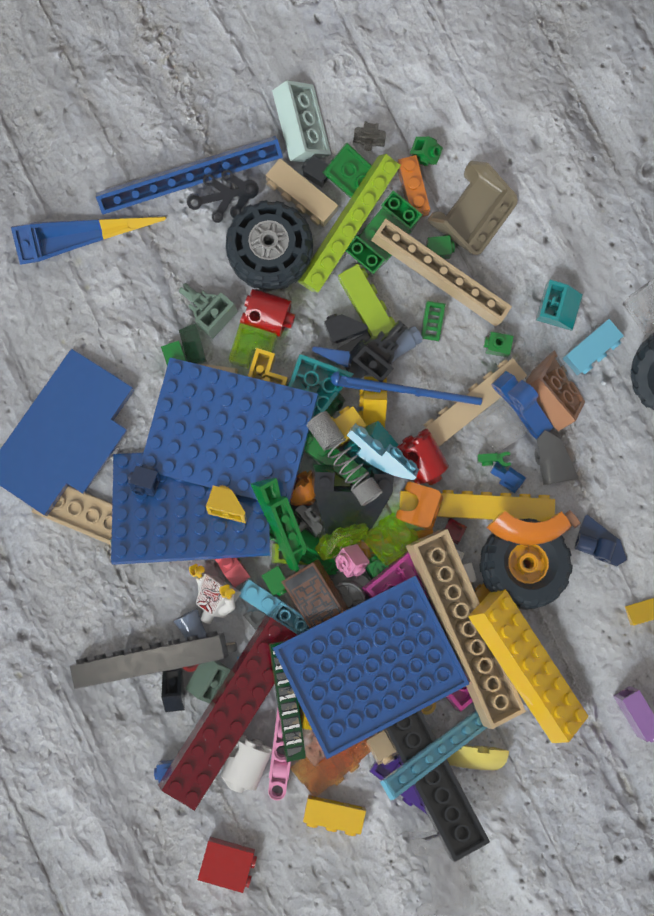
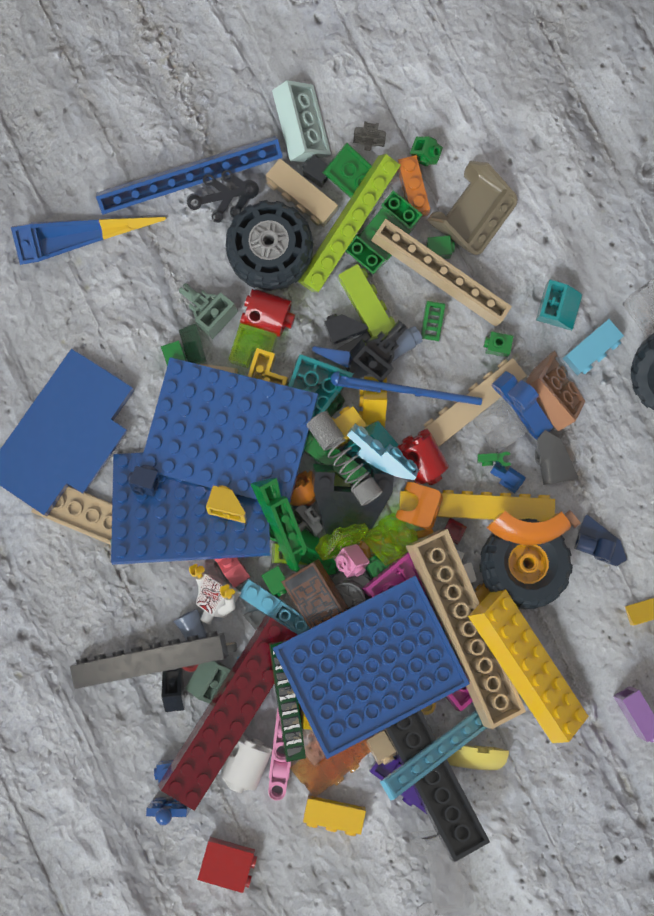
(165, 810): none -> blue plate

